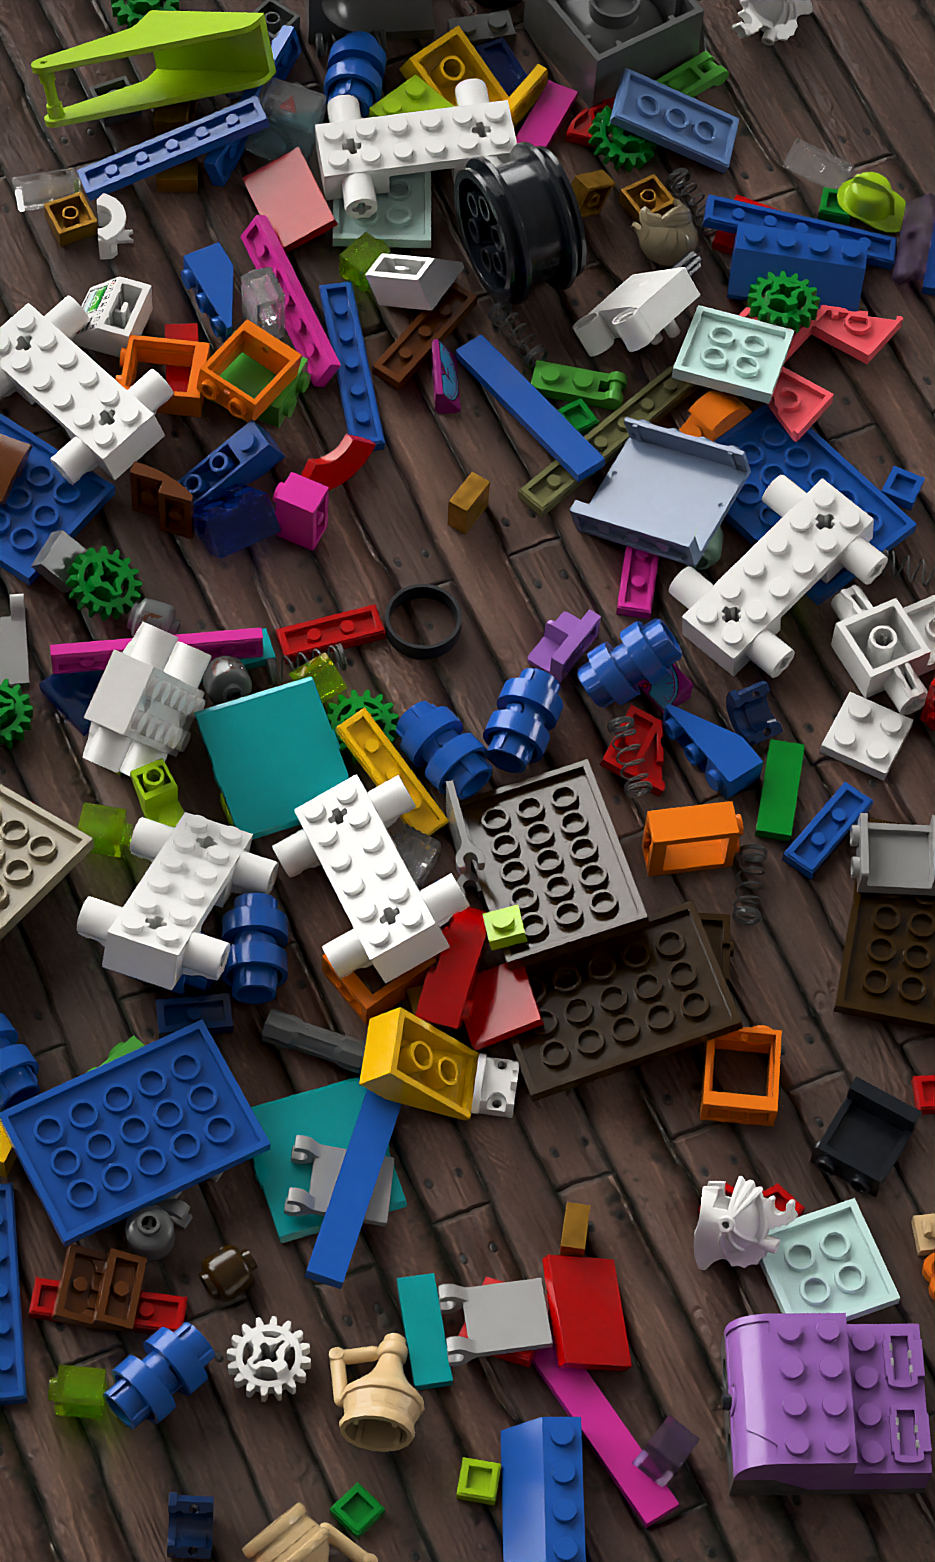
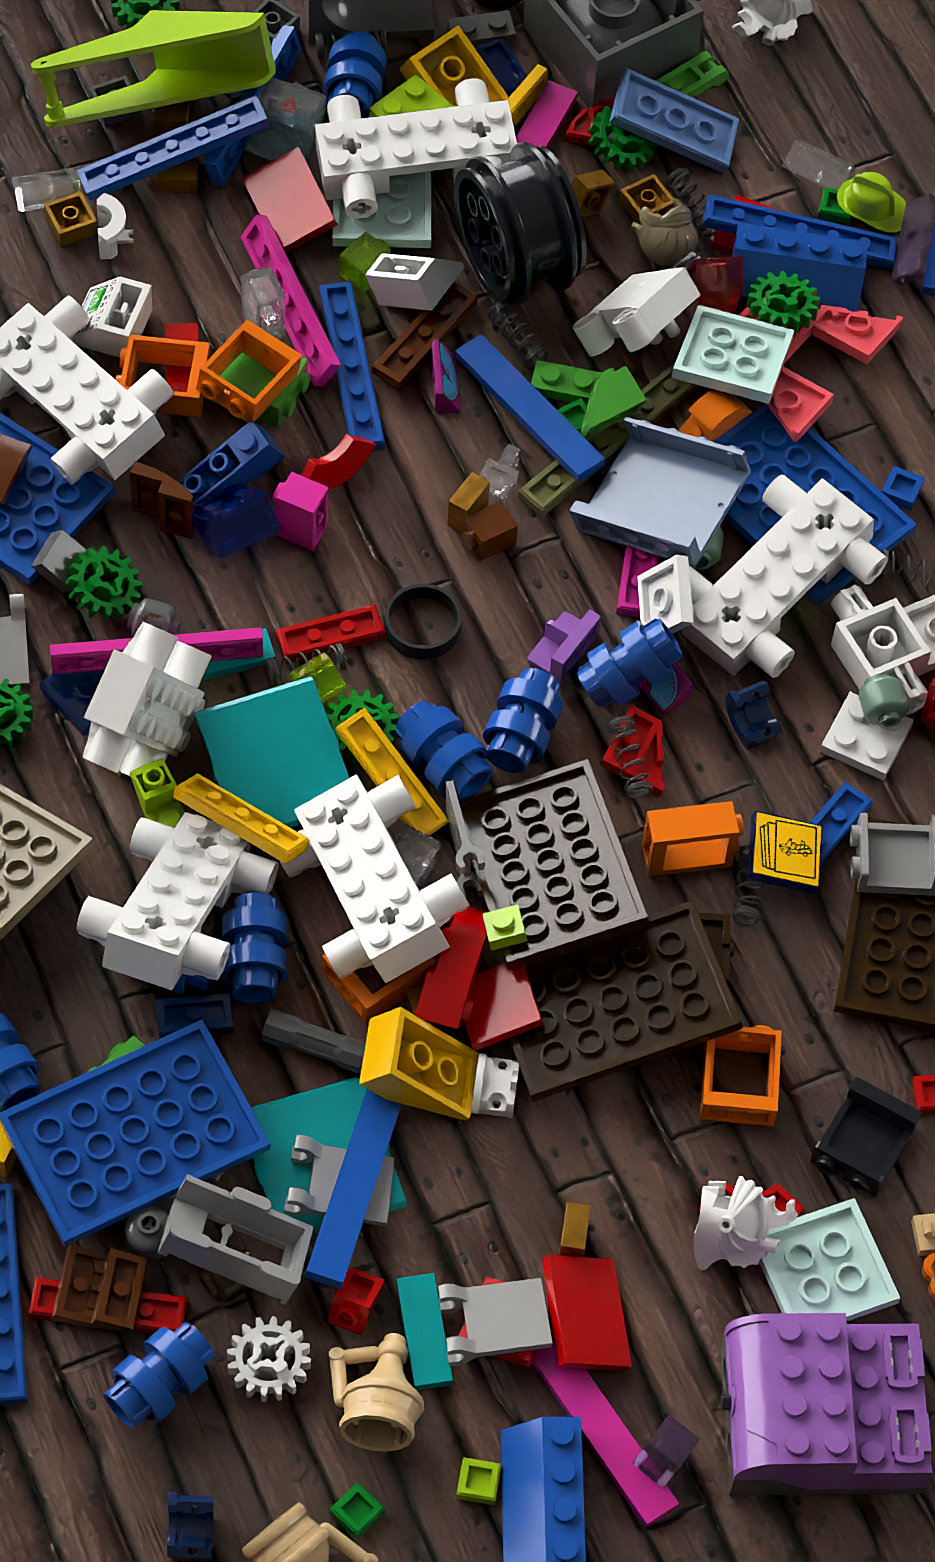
(78, 1391): clear neon green brick -> none
(107, 827): clear neon green brick -> none
(212, 281): blue slope -> none
(226, 680): dark grey head -> none
(241, 818): none -> yellow tile
(247, 1214): none -> light grey piece
(355, 1300): none -> red bracket
(489, 531): none -> reddish brown brick
(502, 473): none -> clear plate
(611, 401): none -> bright green slope
(667, 594): none -> white plate
(719, 753): blue slope -> none
(720, 282): none -> clear red slope
(779, 790): green tile -> none
(785, 852): none -> yellow tile
(883, 700): none -> sand green head

